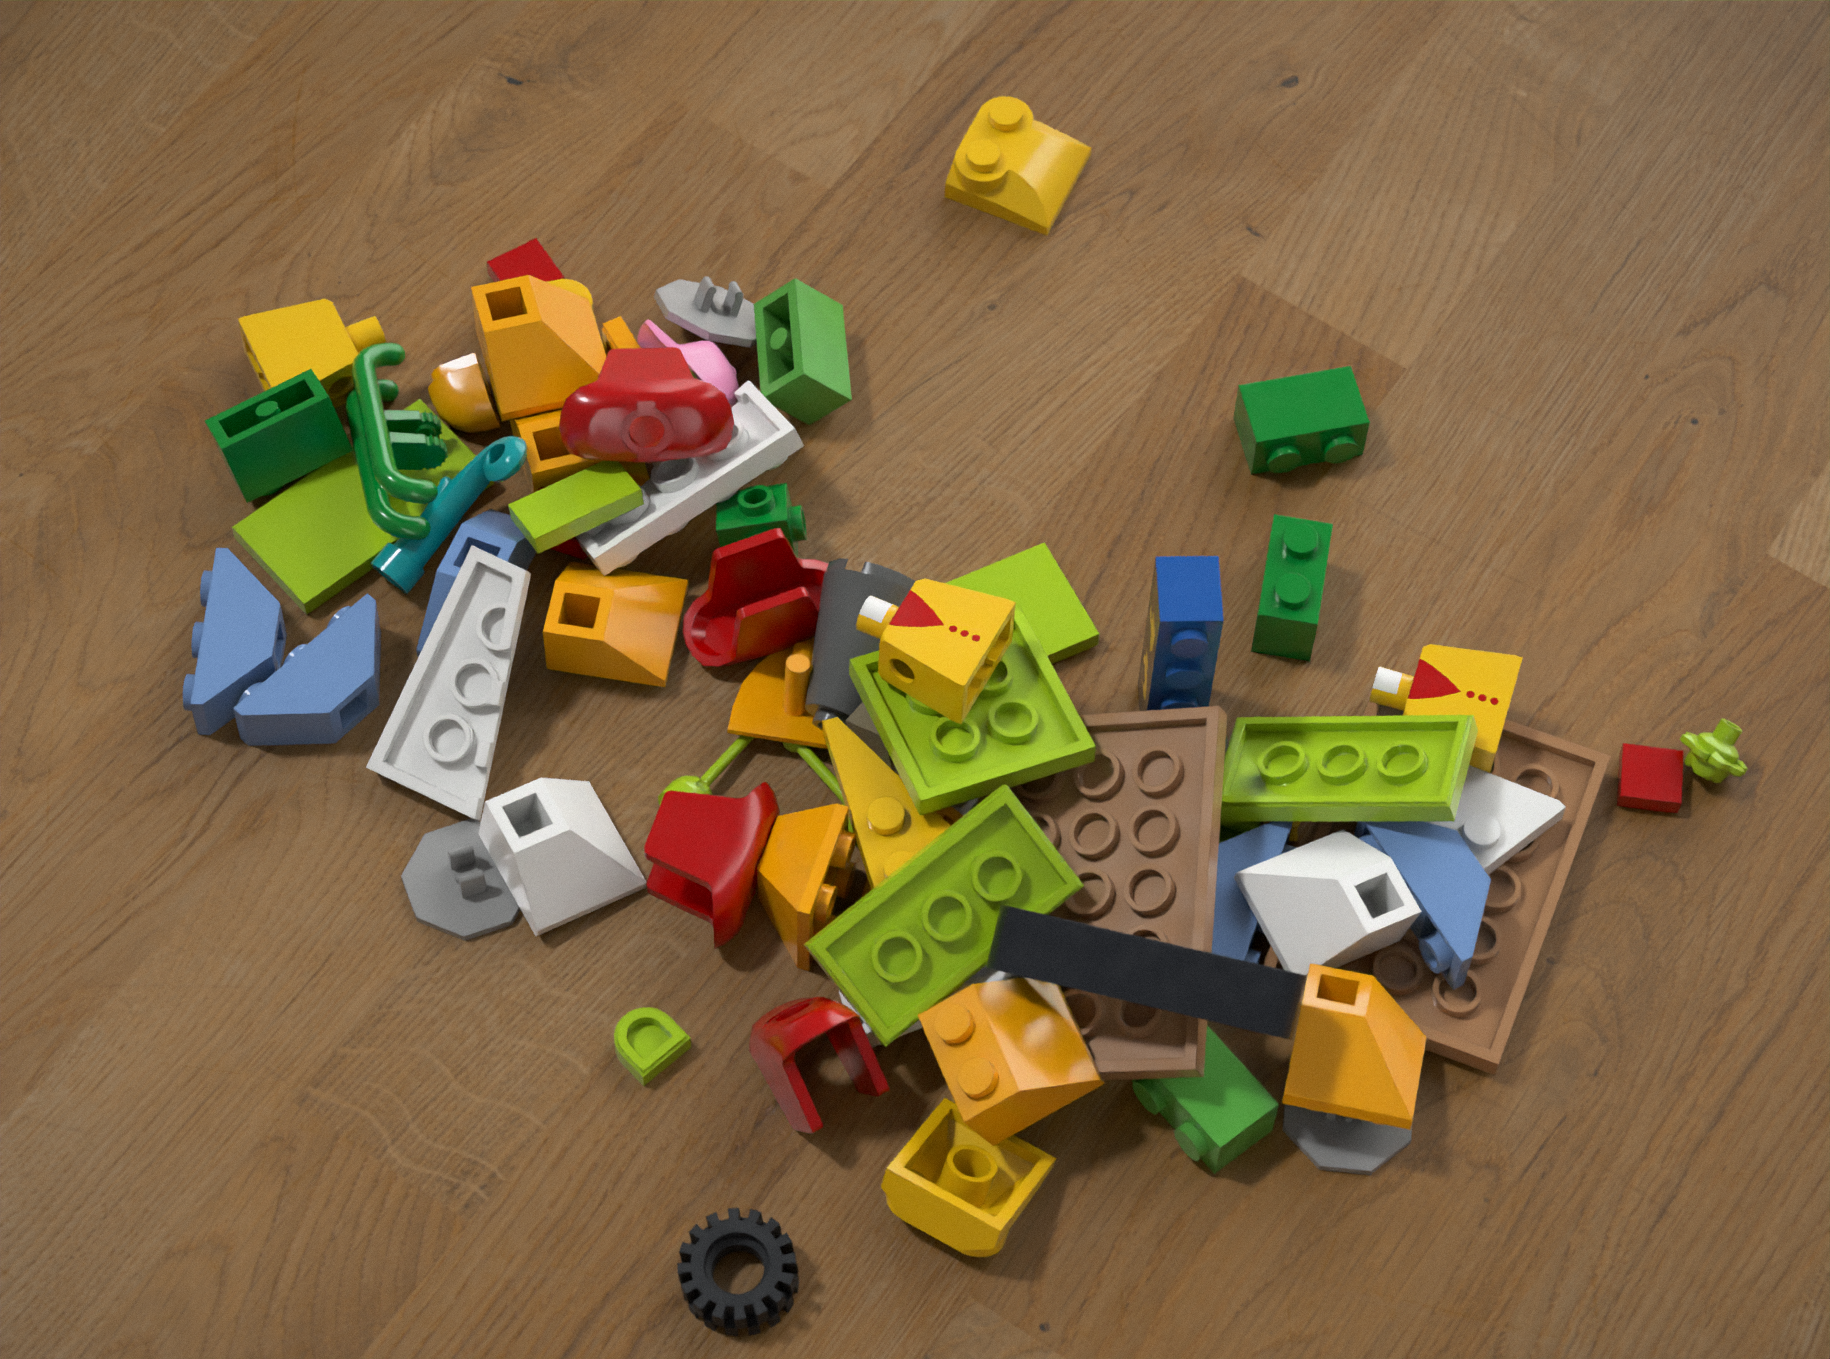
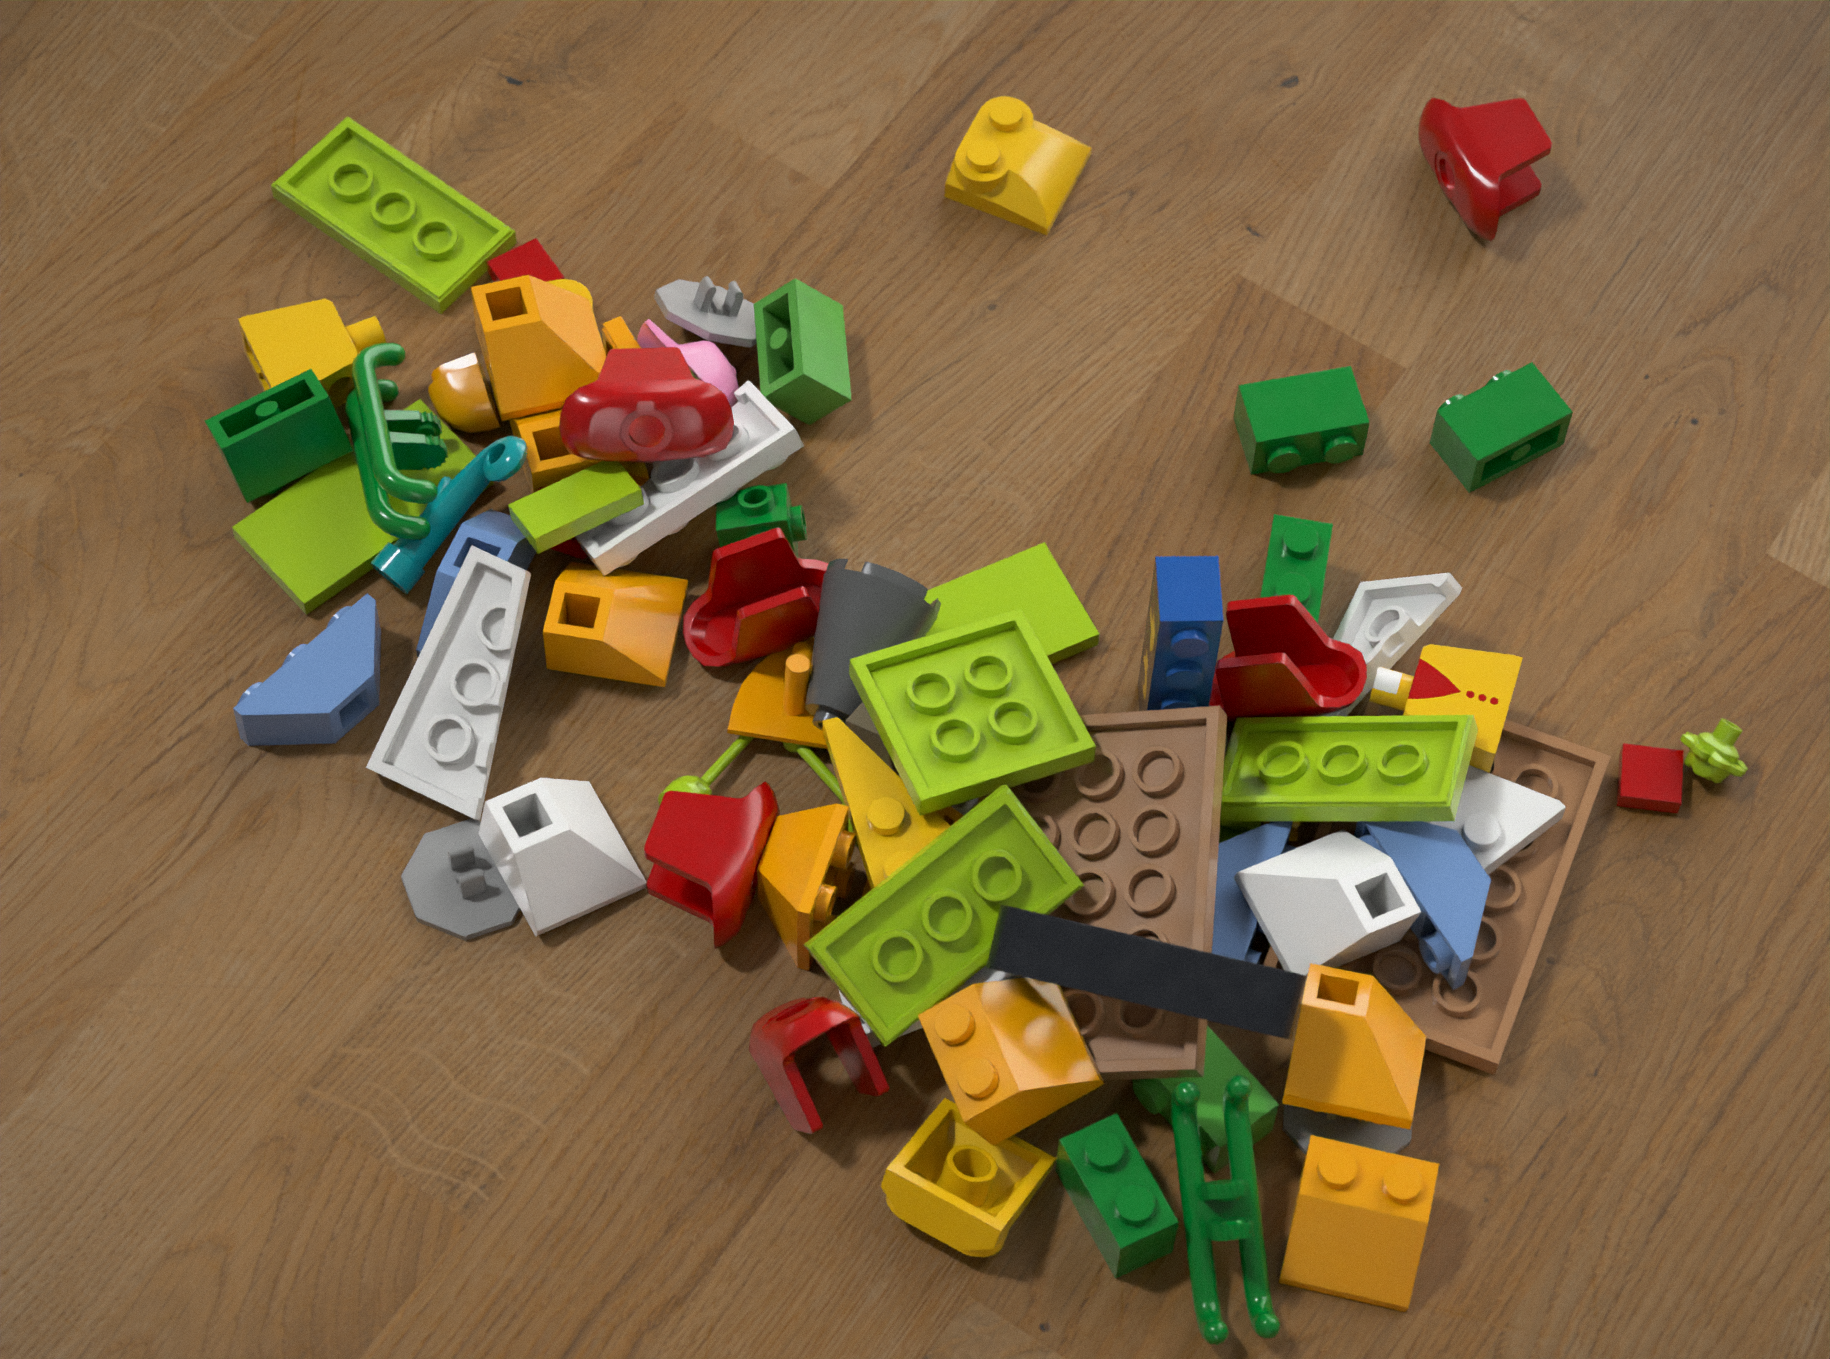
(234, 645): medium blue slope -> none
(393, 214): none -> lime tile
(649, 1042): lime tile -> none
(731, 1236): black tyre -> none
(940, 643): yellow torso -> none
(1116, 1195): none -> green brick
(1222, 1210): none -> green piece
(1283, 663): none -> red piece
(1359, 1223): none -> light orange slope
(1390, 618): none -> white wing
(1484, 157): none -> red piece
(1500, 426): none -> green brick

